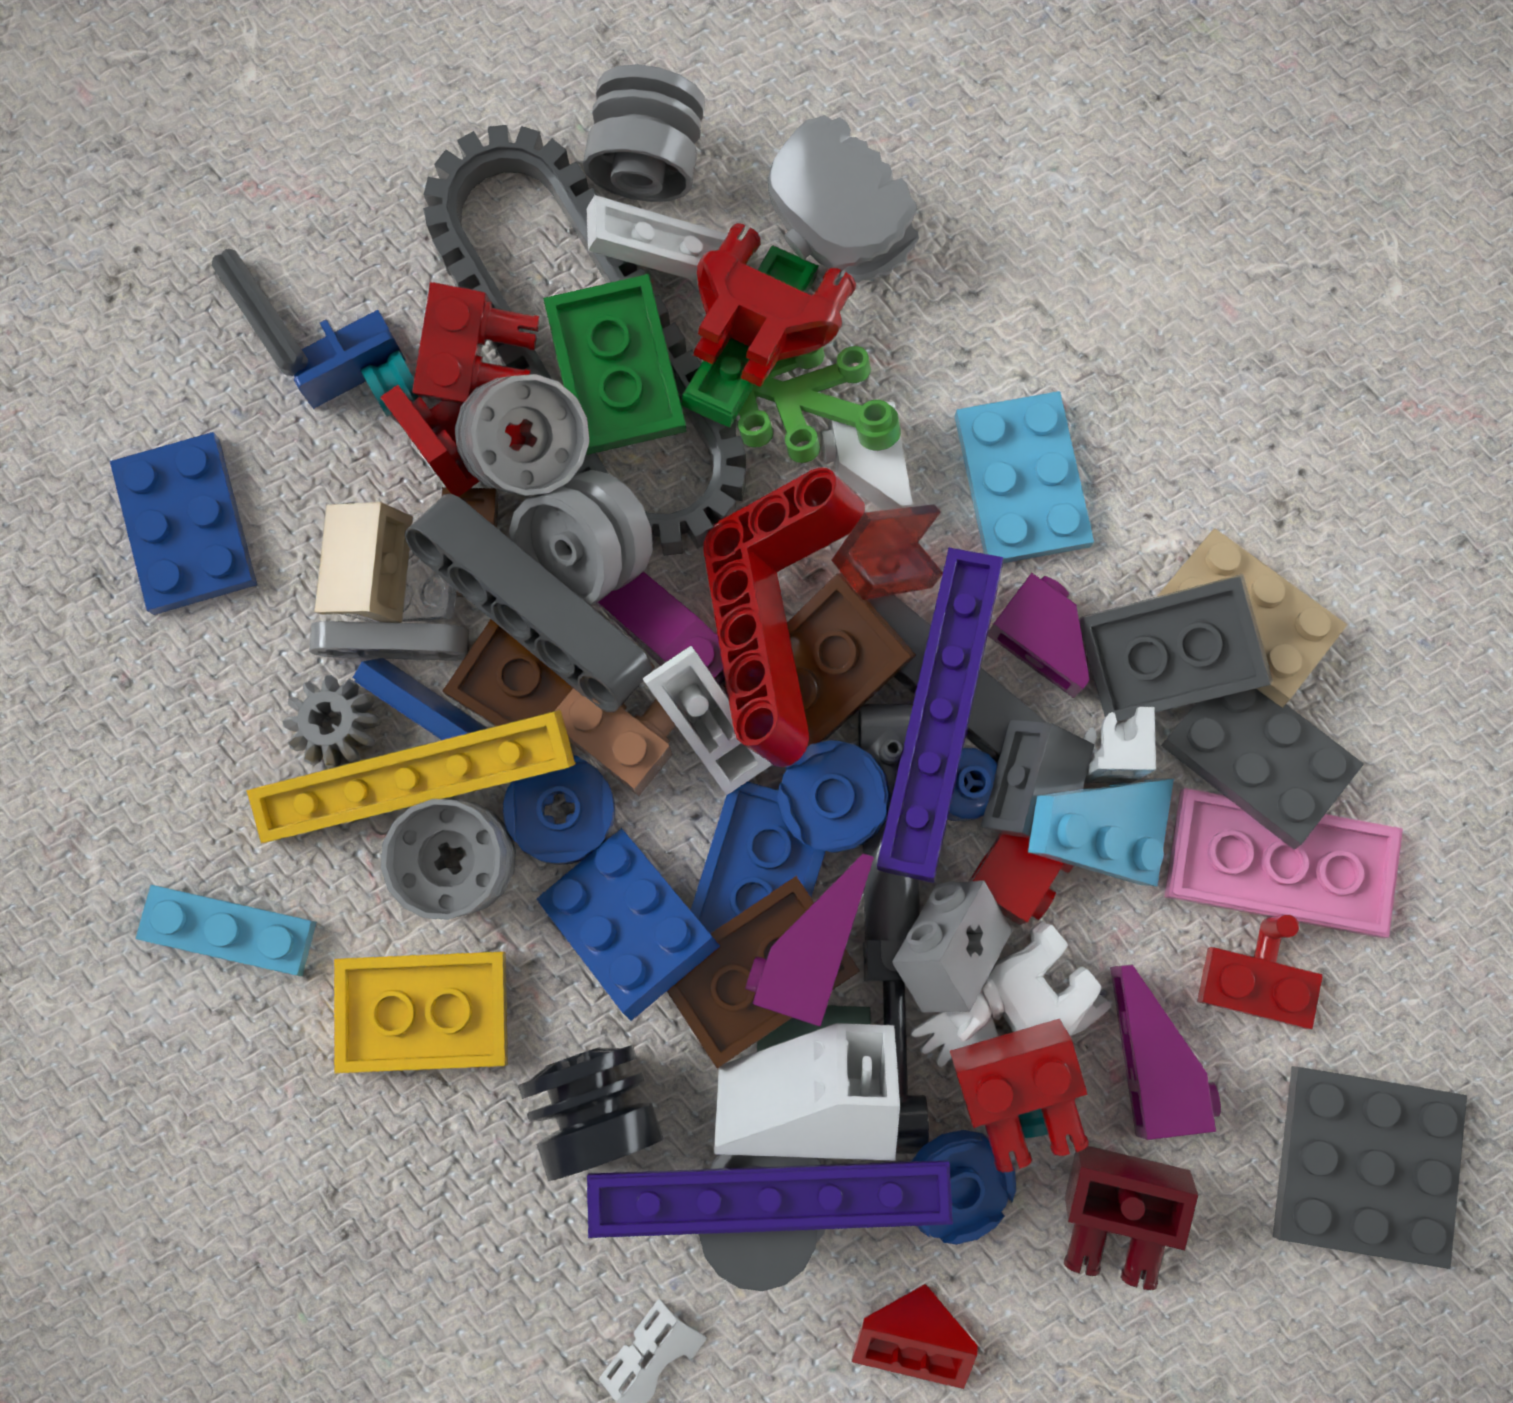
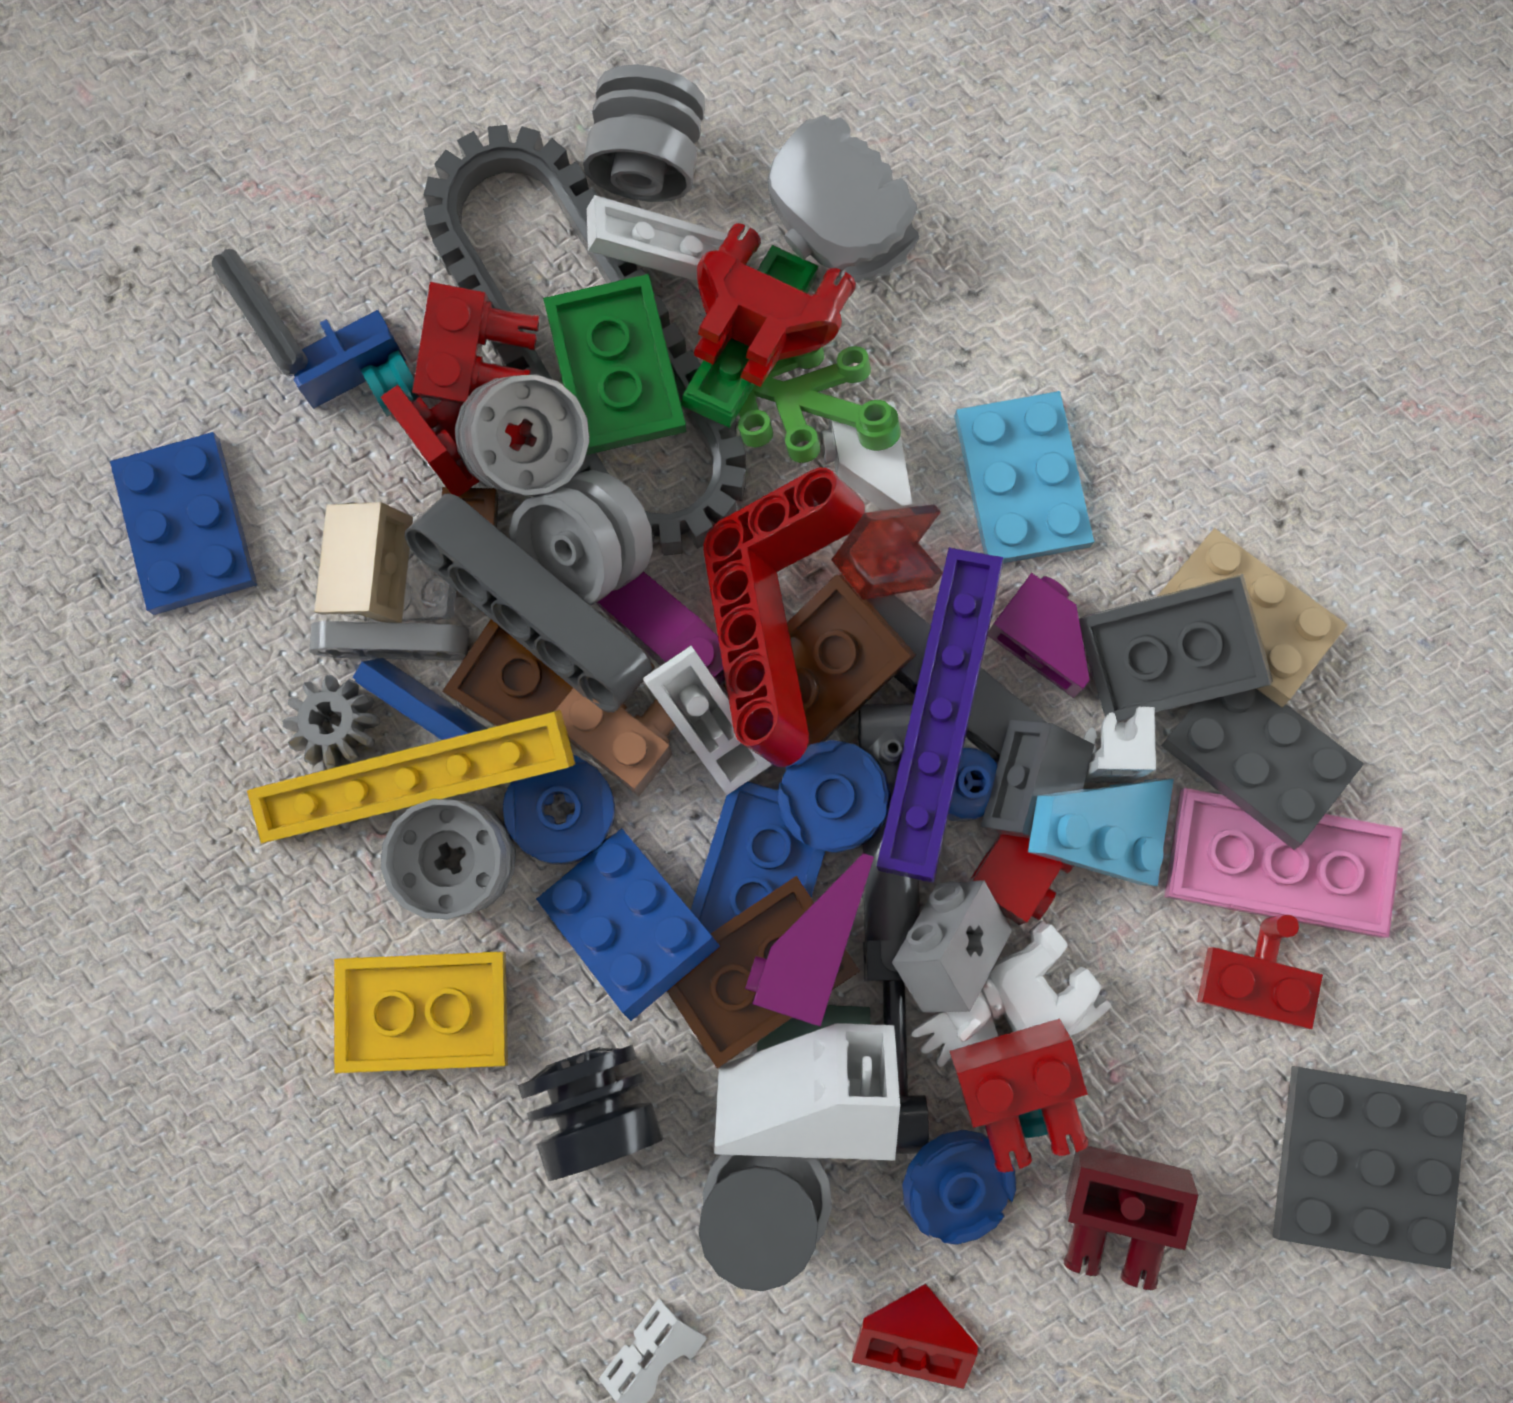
(226, 930): medium azure plate -> none
(769, 1199): dark purple tile -> none
(1163, 1075): magenta slope -> none

